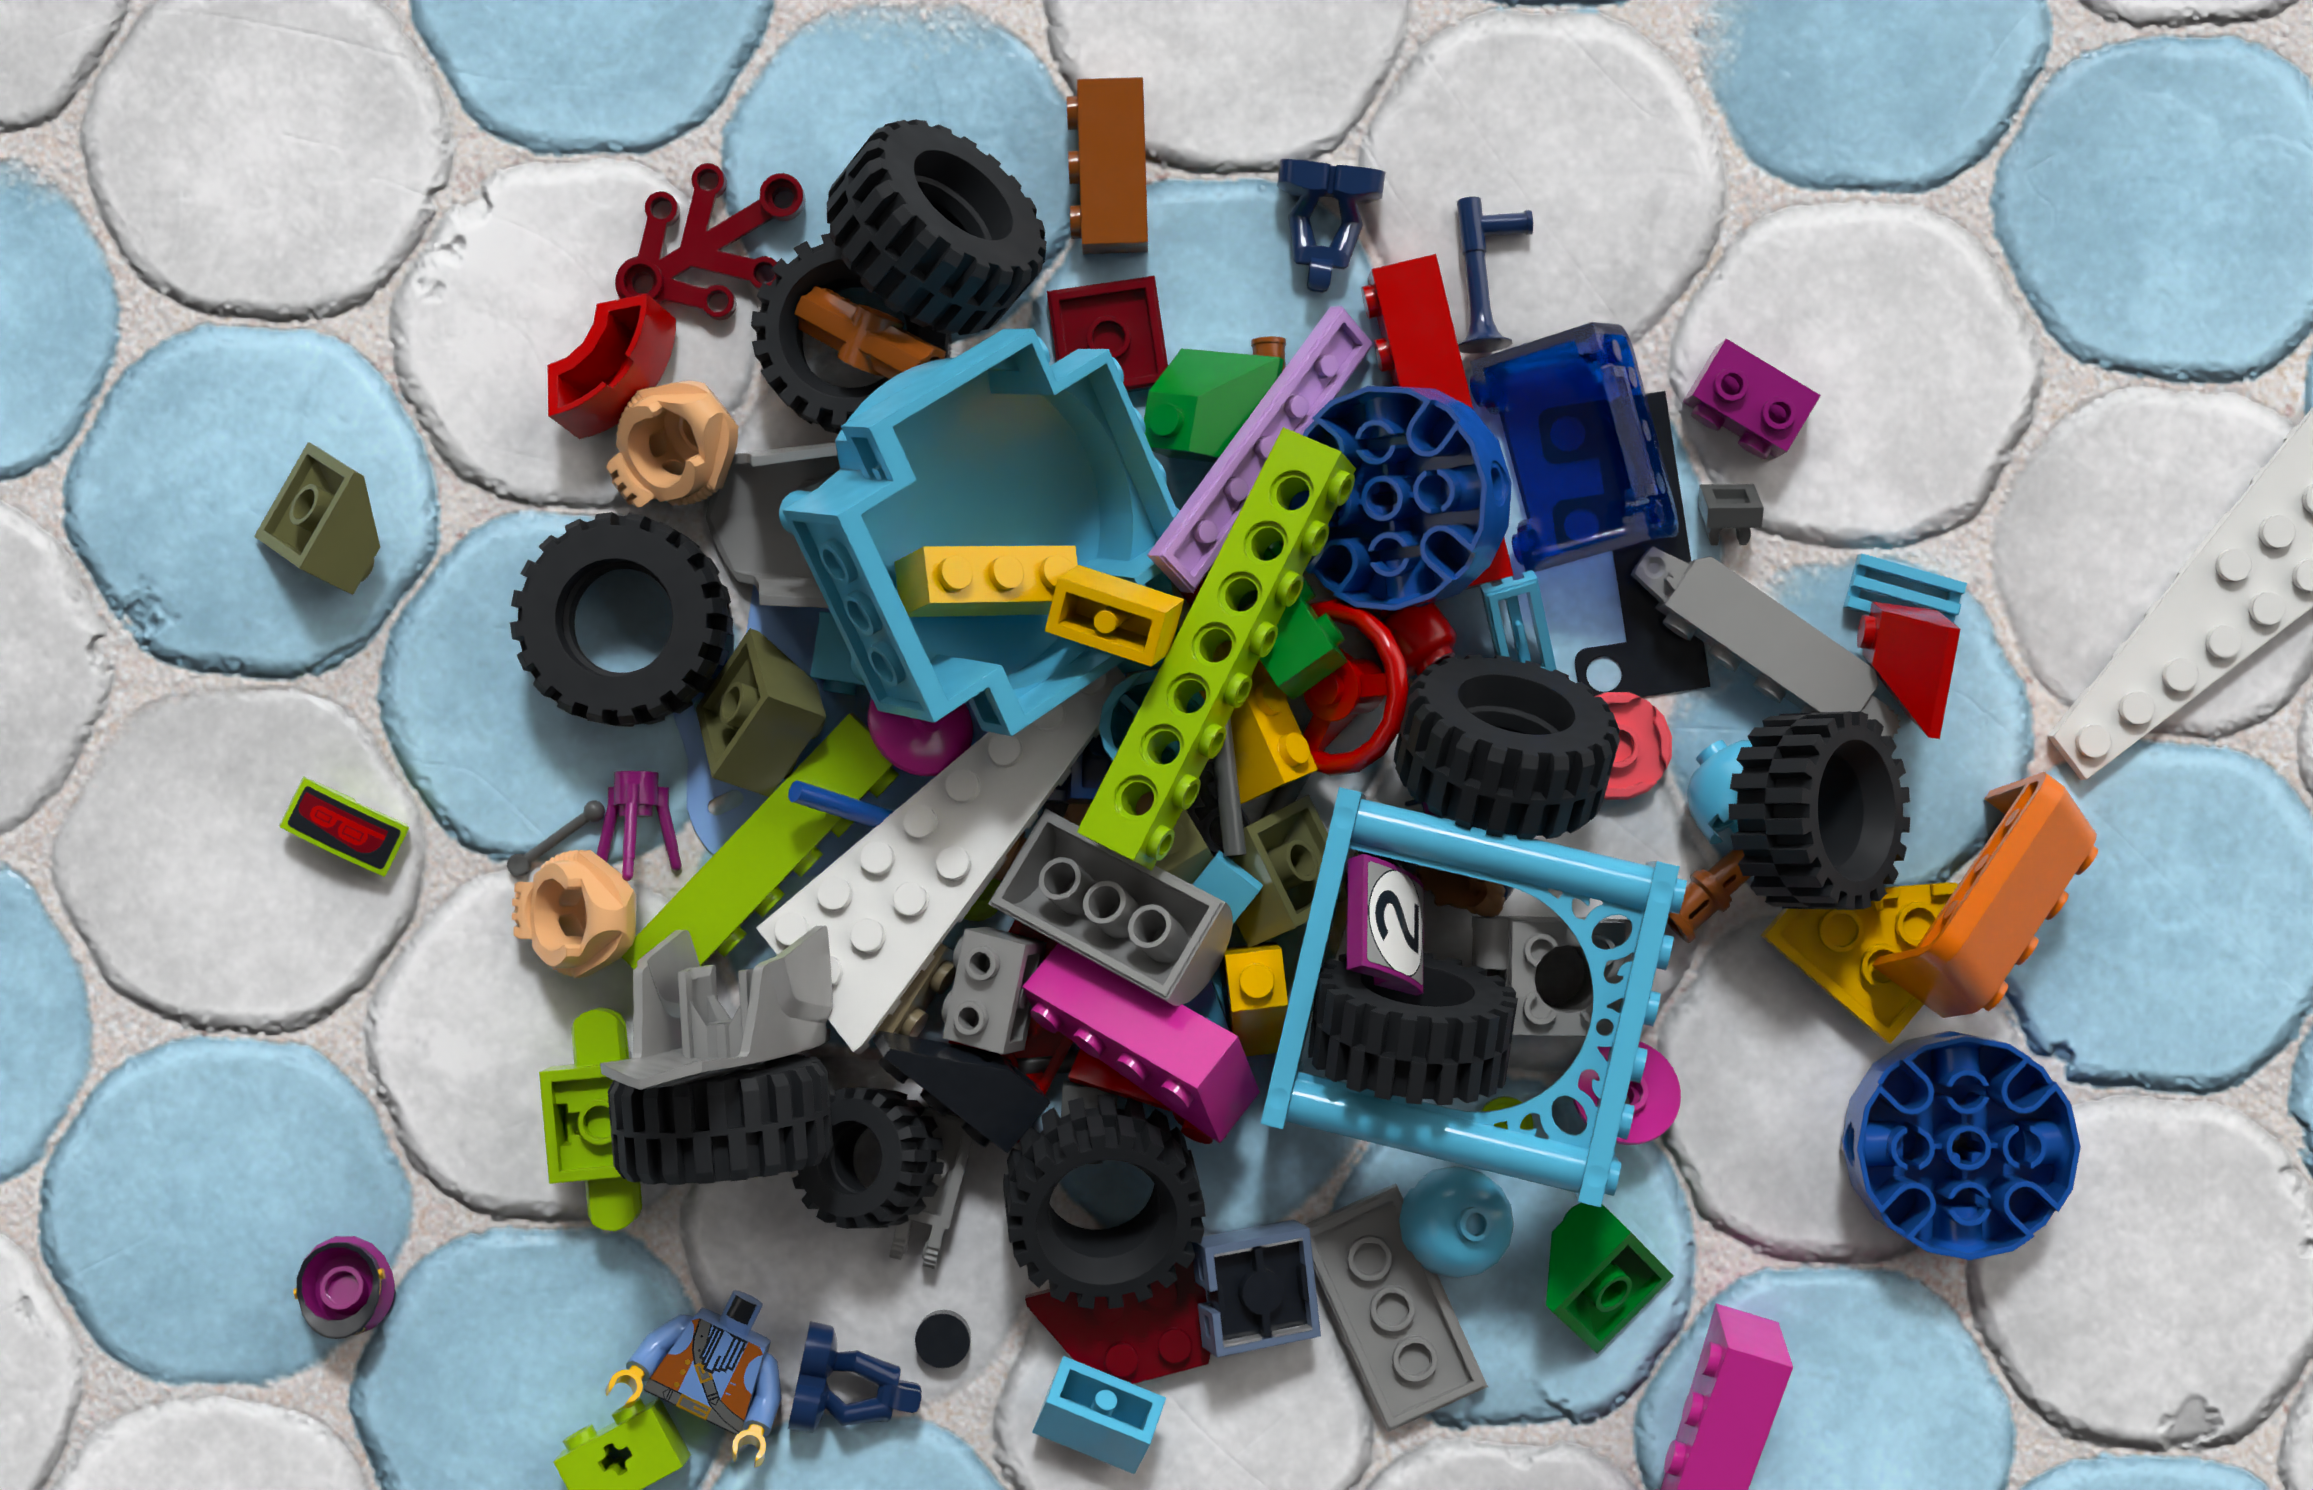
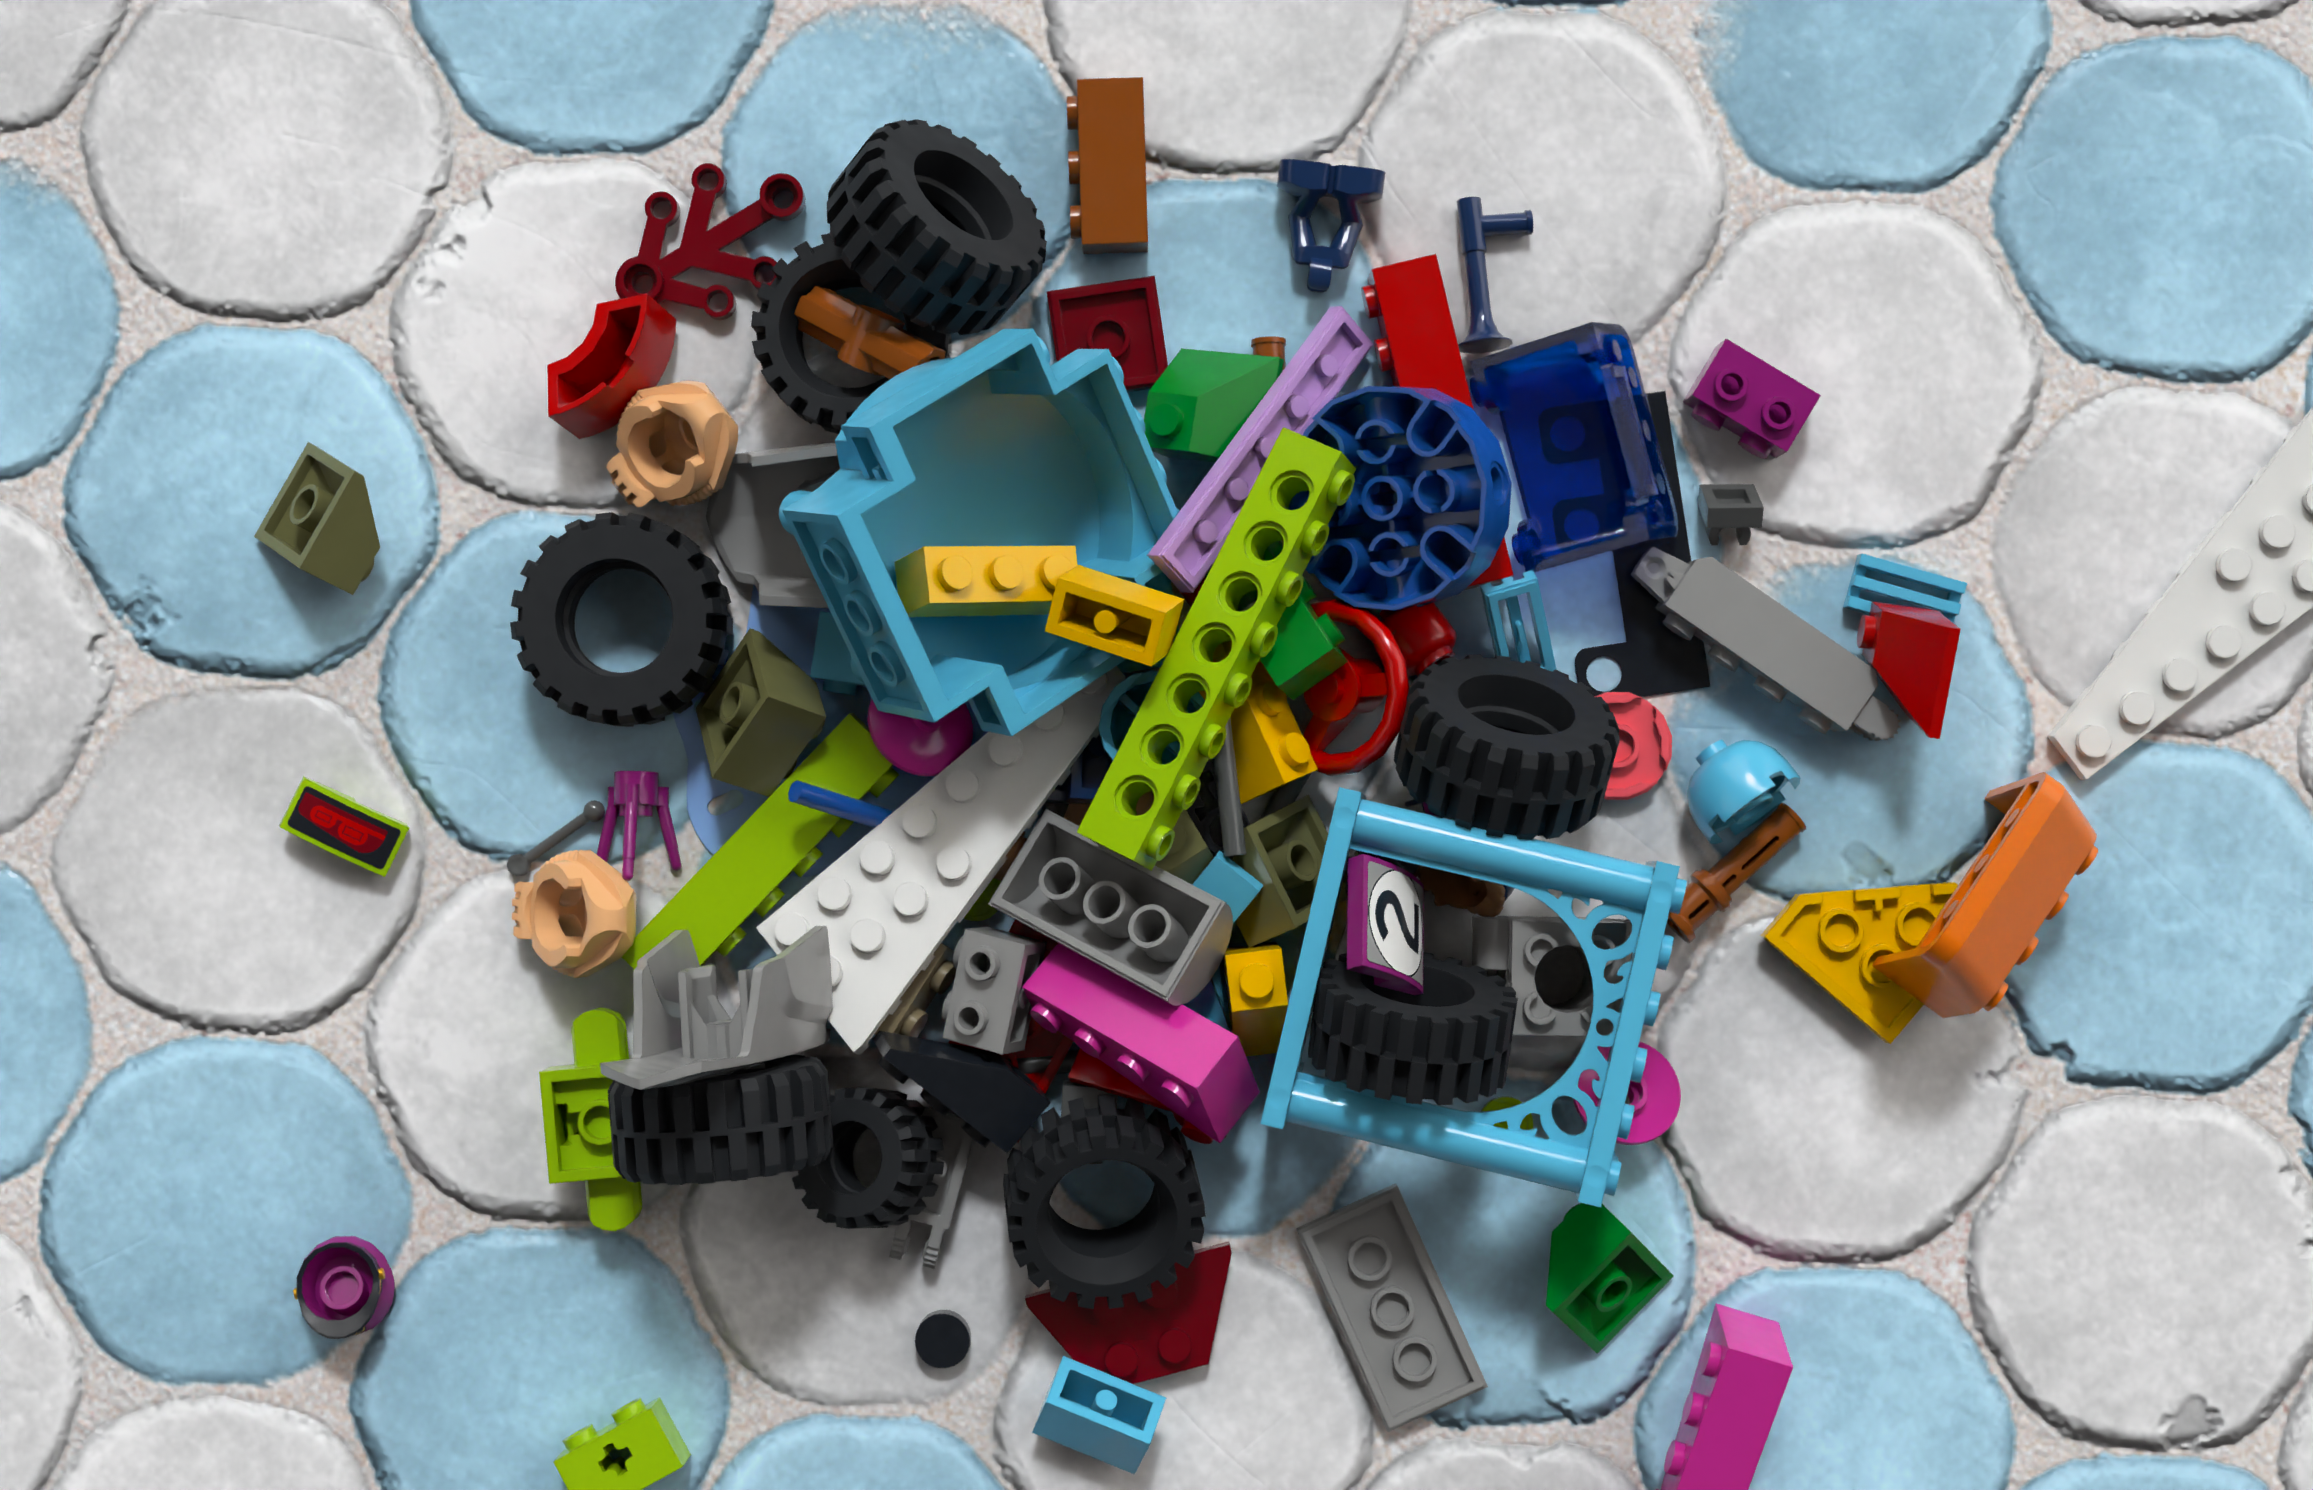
(712, 1370): torso -> none
(814, 1396): dark blue piece -> none
(1256, 1288): piece -> none
(1456, 1222): medium azure cylinder -> none
(1820, 810): black tyre -> none
(1995, 1188): blue brick -> none

